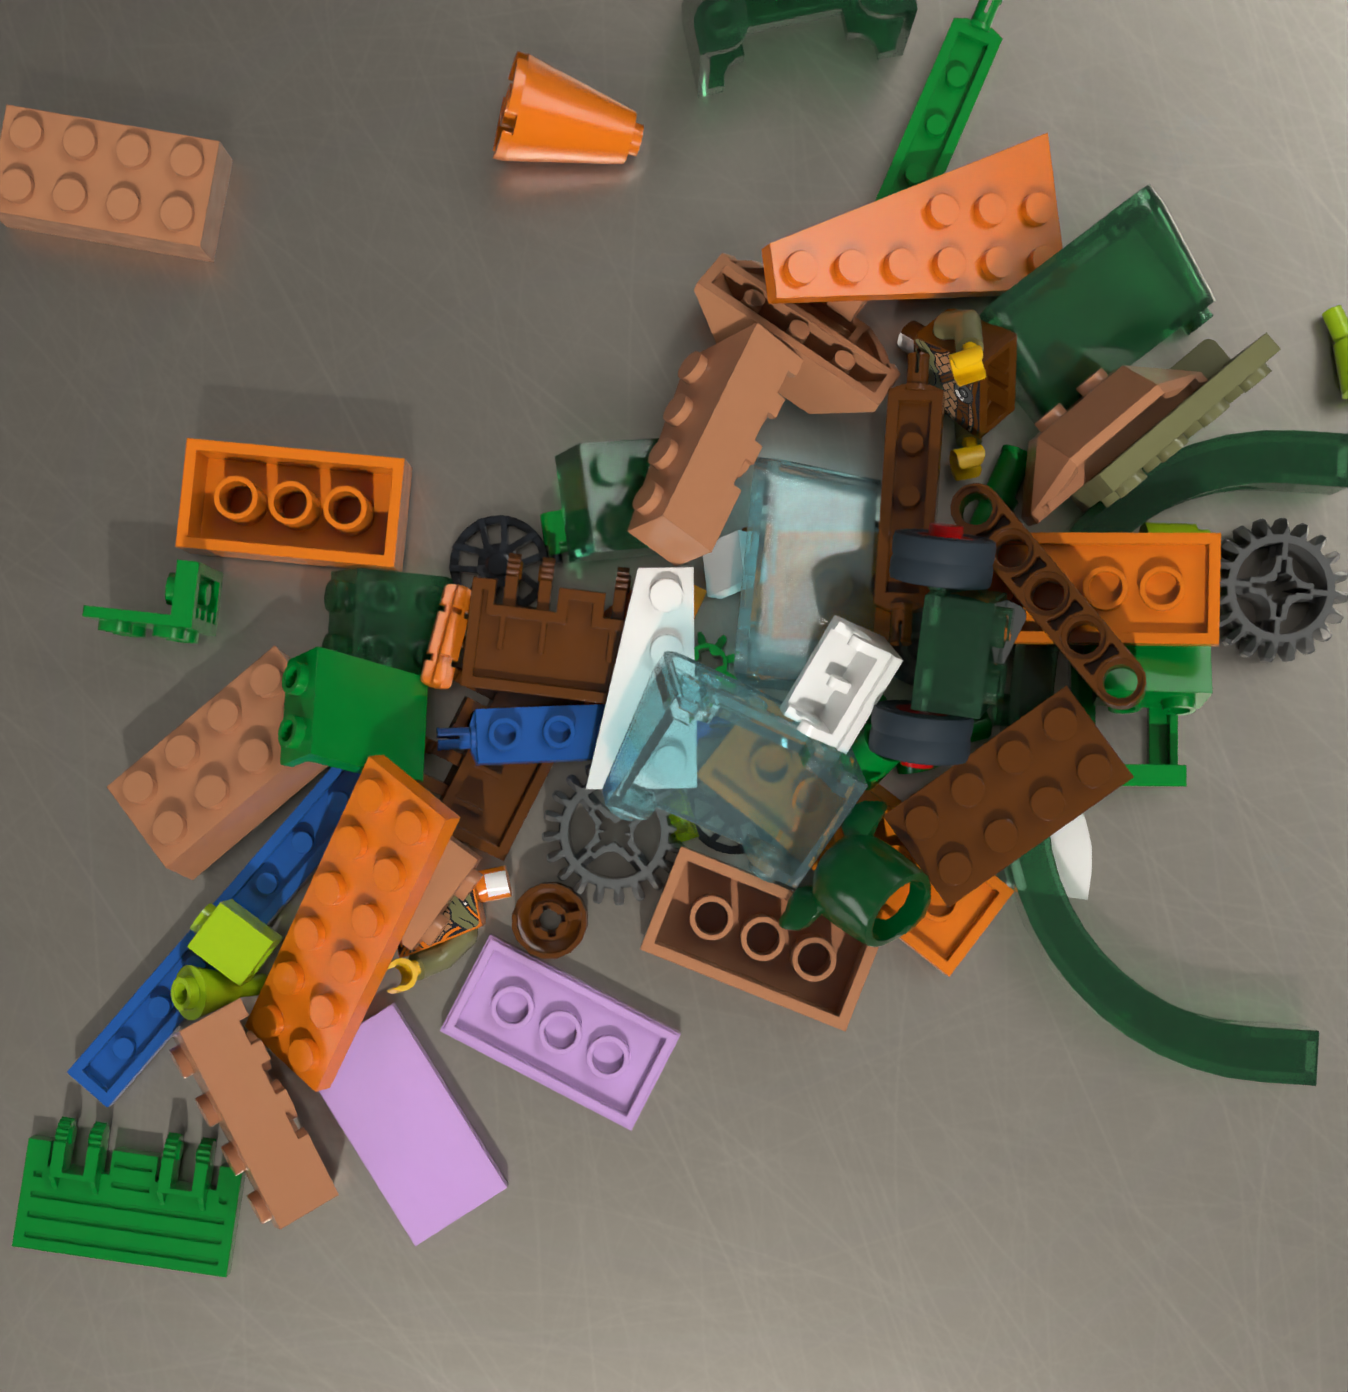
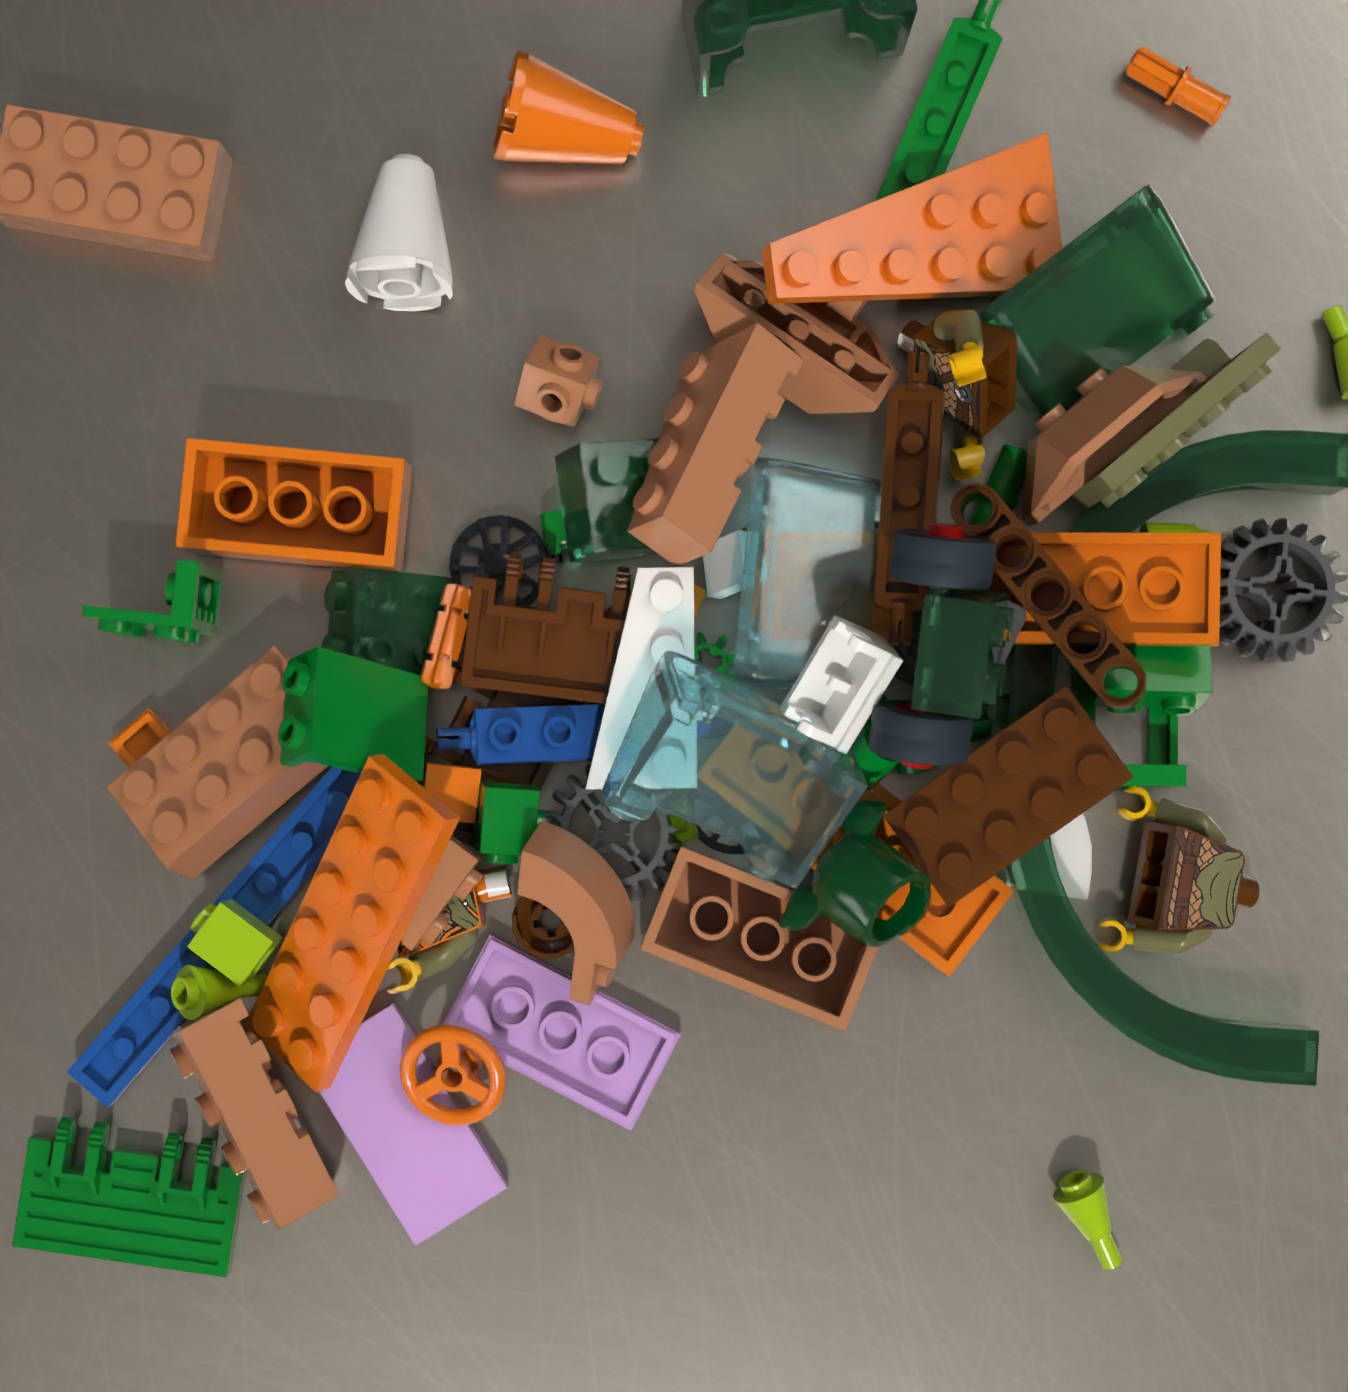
(139, 737): none -> orange tile
(402, 241): none -> white cone
(455, 787): none -> orange tile
(459, 1050): none -> orange piece
(505, 820): none -> green brick
(559, 381): none -> nougat brick
(588, 899): none -> nougat arch
(1085, 1203): none -> lime cone
(1177, 85): none -> orange axle
(1182, 880): none -> torso

